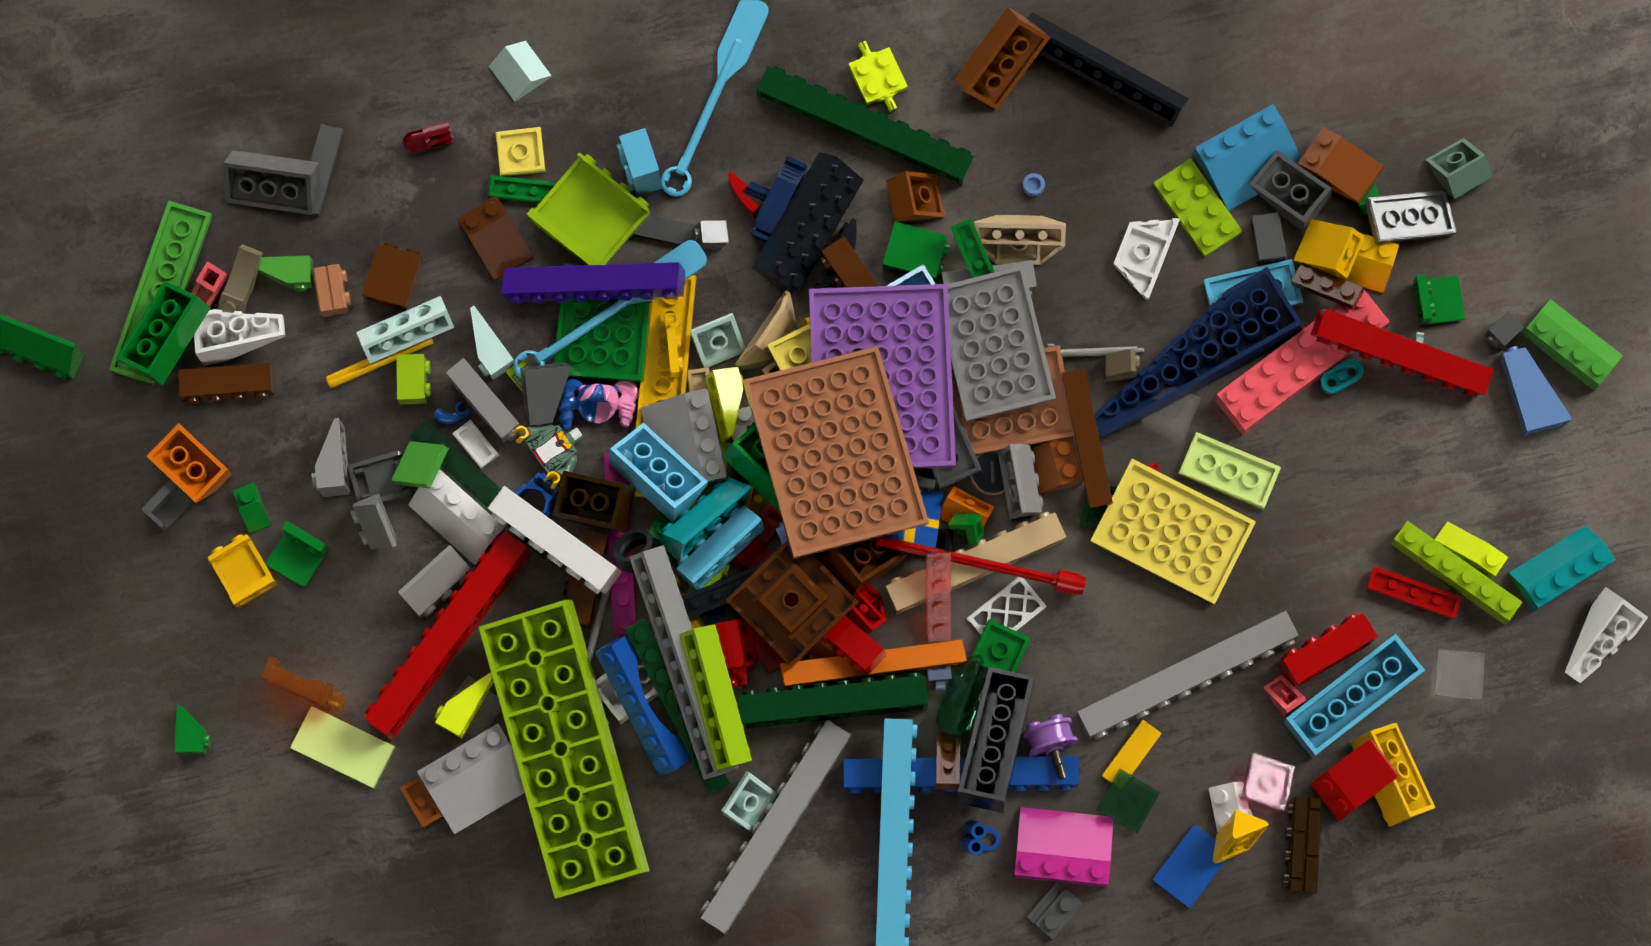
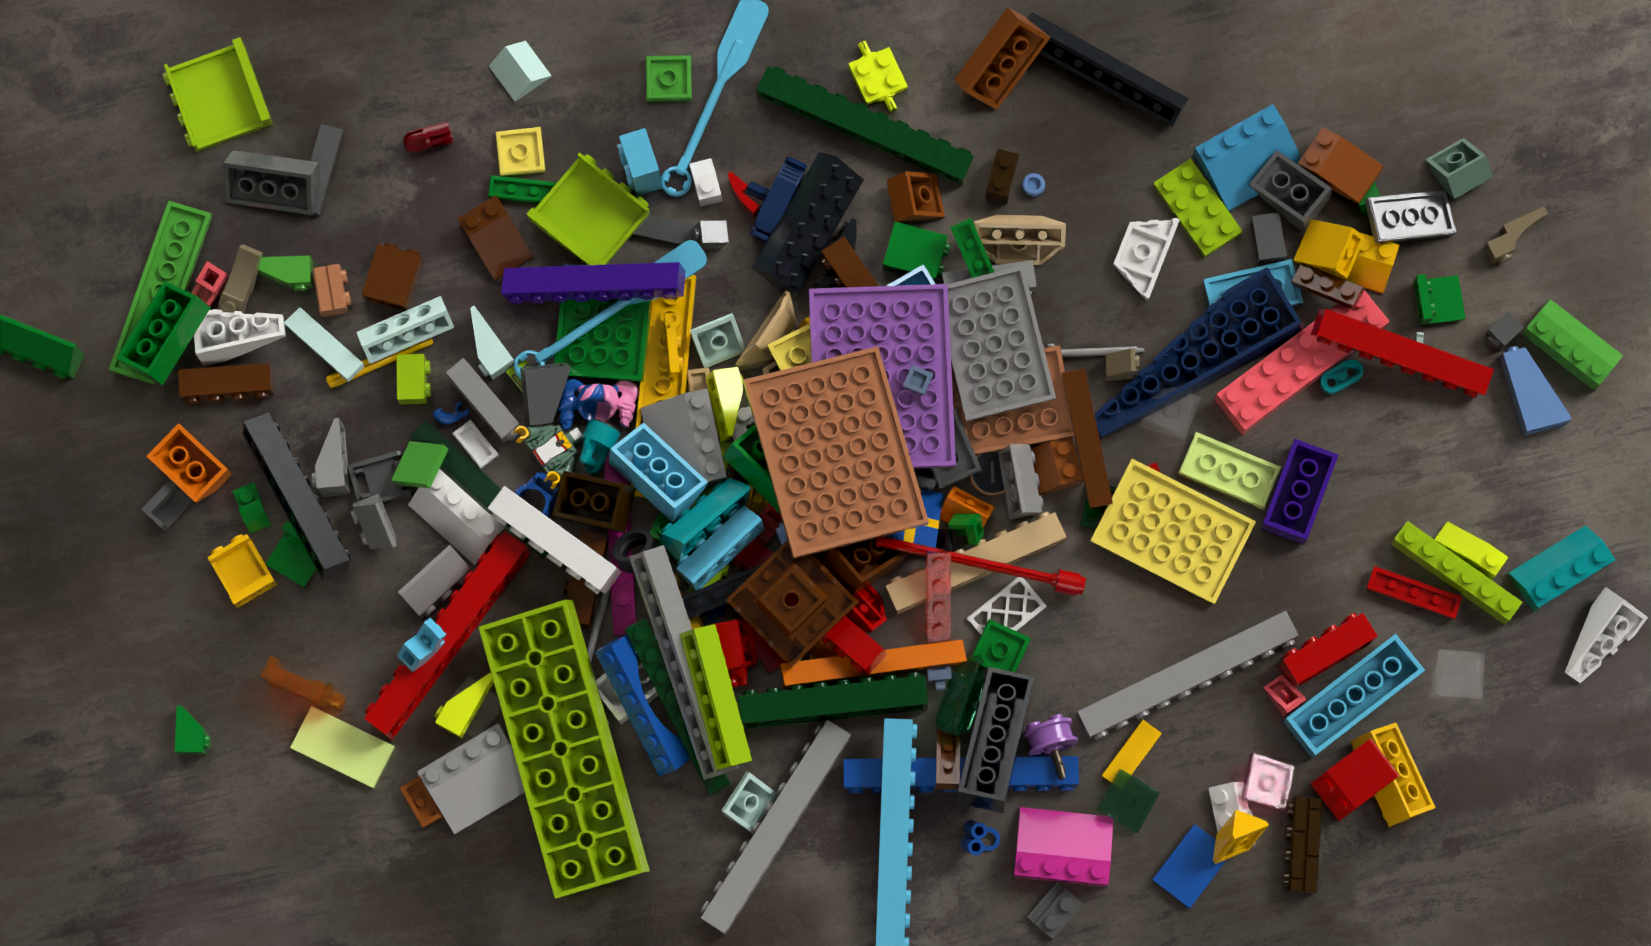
(217, 96): none -> lime panel
(296, 496): none -> black brick
(324, 344): none -> light aqua tile
(422, 646): none -> medium azure brick
(597, 440): none -> teal piece
(668, 78): none -> bright green tile
(706, 182): none -> white slope
(918, 380): none -> sand blue plate
(1002, 176): none -> dark brown brick
(1299, 491): none -> dark purple brick
(1503, 247): none -> dark tan slope

